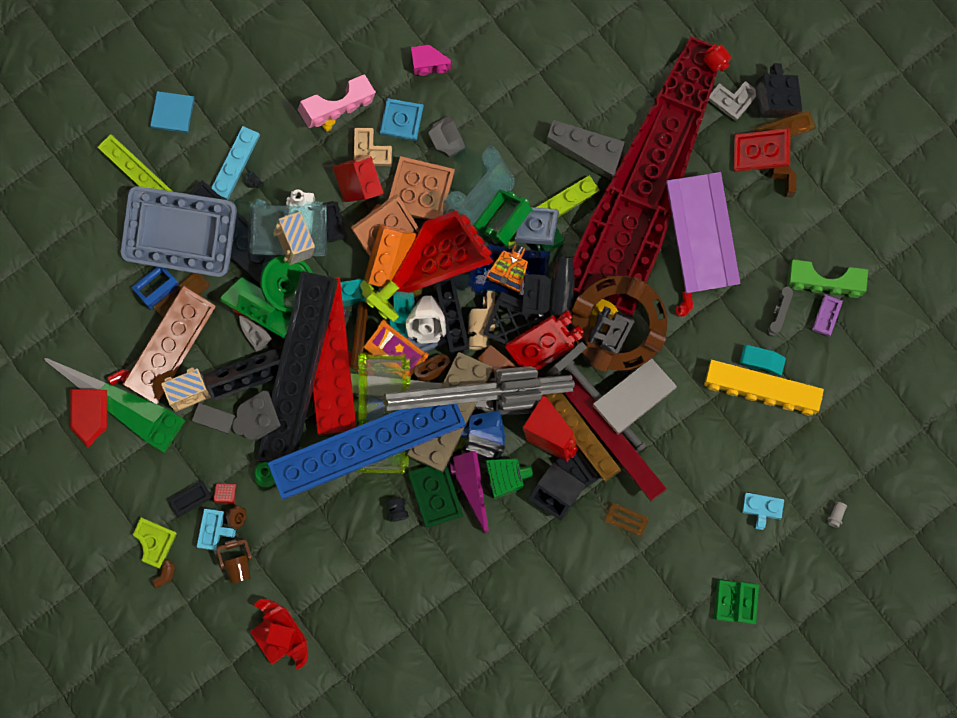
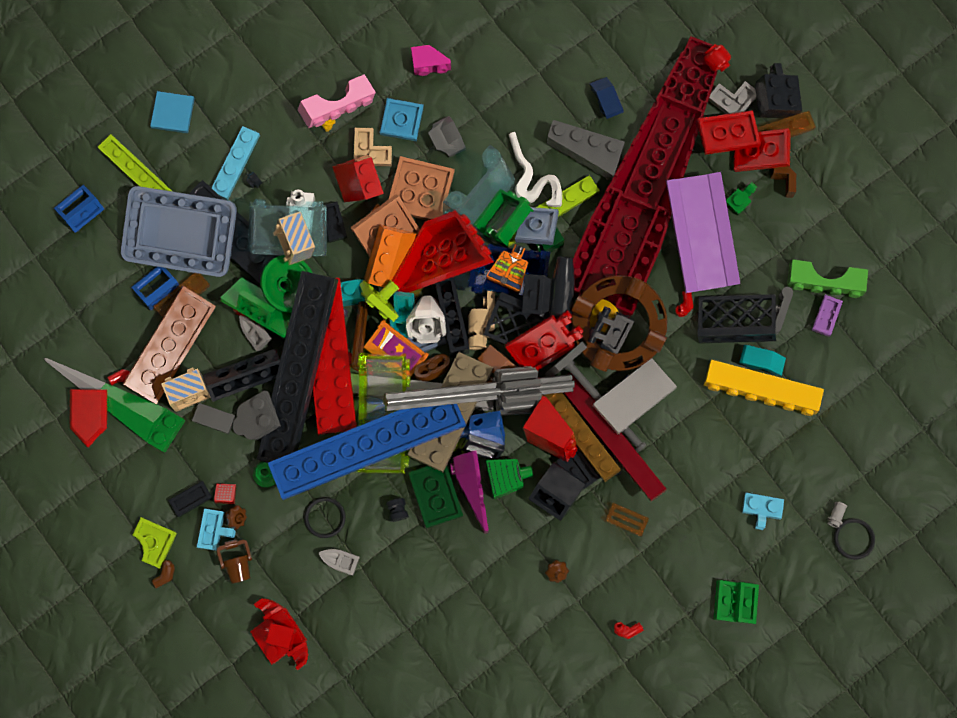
(83, 212): none -> blue tile
(321, 500): none -> black tyre
(340, 560): none -> light grey plate
(521, 187): none -> white animal
(557, 571): none -> reddish brown piece
(607, 97): none -> dark blue slope
(626, 631): none -> red arm
(729, 132): none -> red tile
(737, 334): none -> black fence
(740, 200): none -> green plate
(852, 556): none -> black tyre

